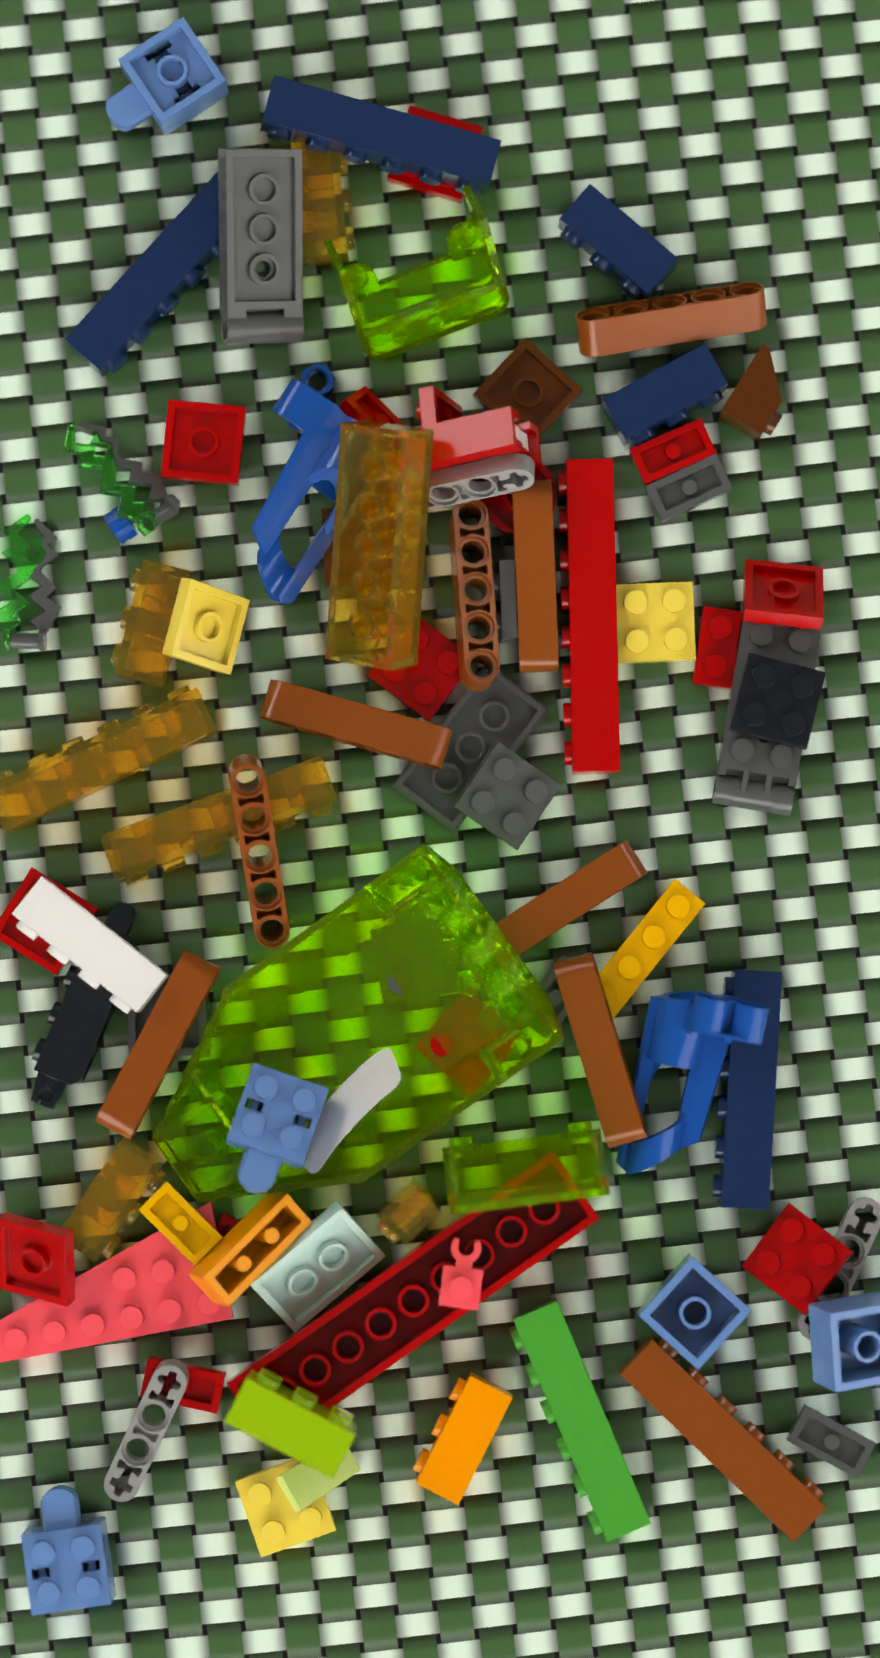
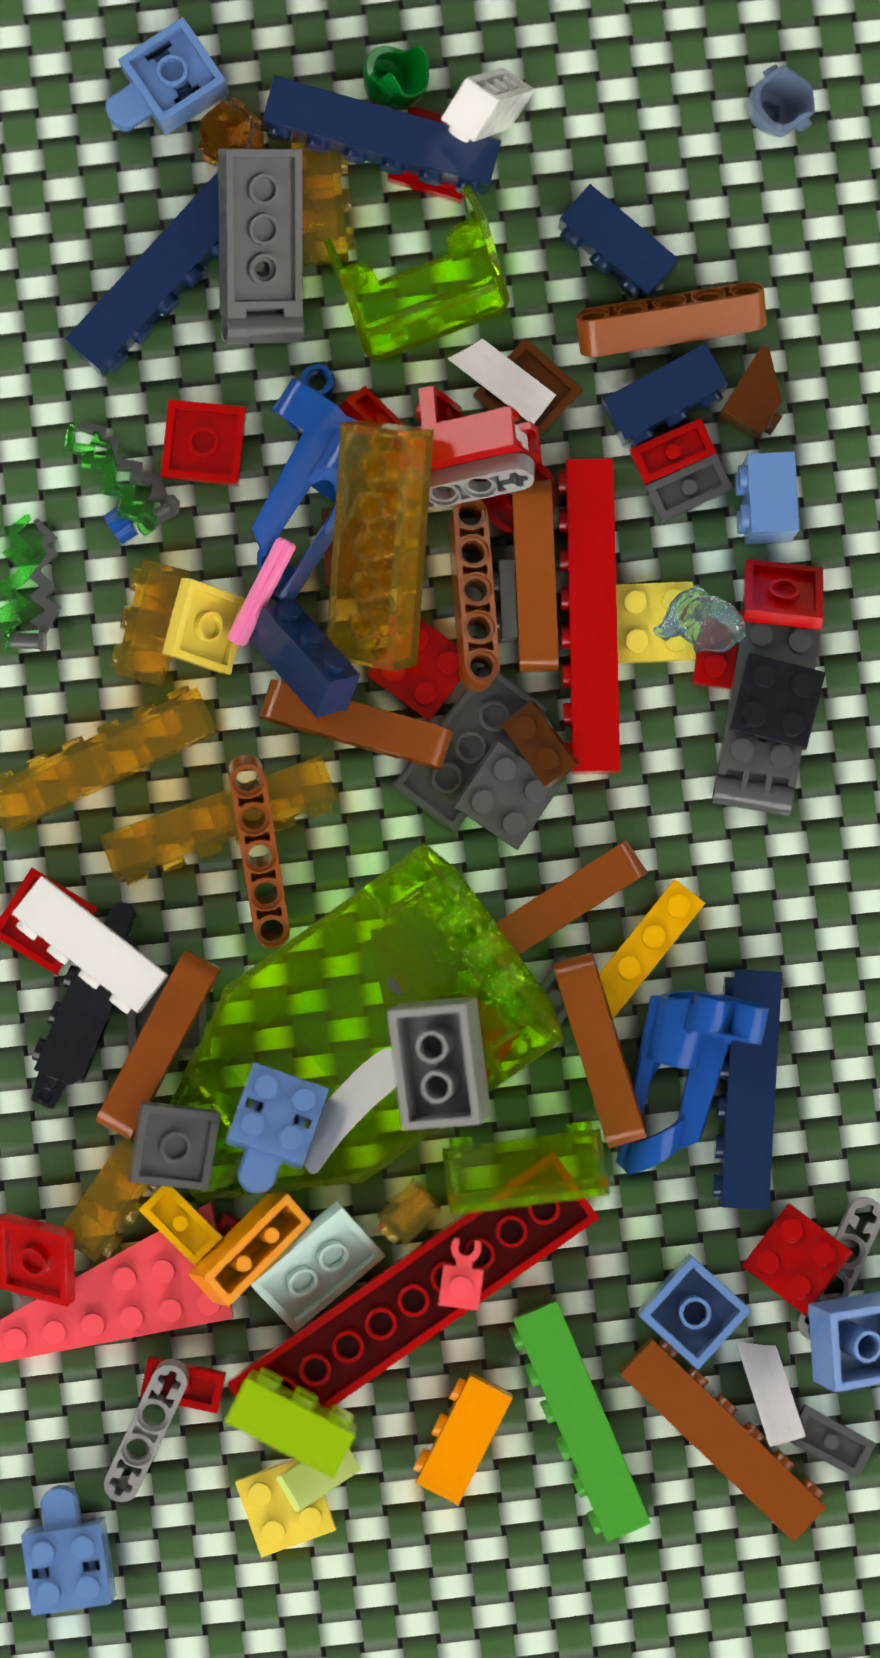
(174, 1146): none -> dark grey plate
(228, 127): none -> clear orange cap
(261, 591): none -> bright pink axle
(305, 658): none -> dark blue brick
(396, 76): none -> green cap
(439, 1063): none -> light grey brick
(486, 105): none -> white brick
(504, 379): none -> white sticker
(540, 744): none -> reddish brown plate
(703, 621): none -> clear light blue hair
(768, 498): none -> medium blue brick
(771, 1392): none -> white sticker
(781, 102): none -> sand blue cap

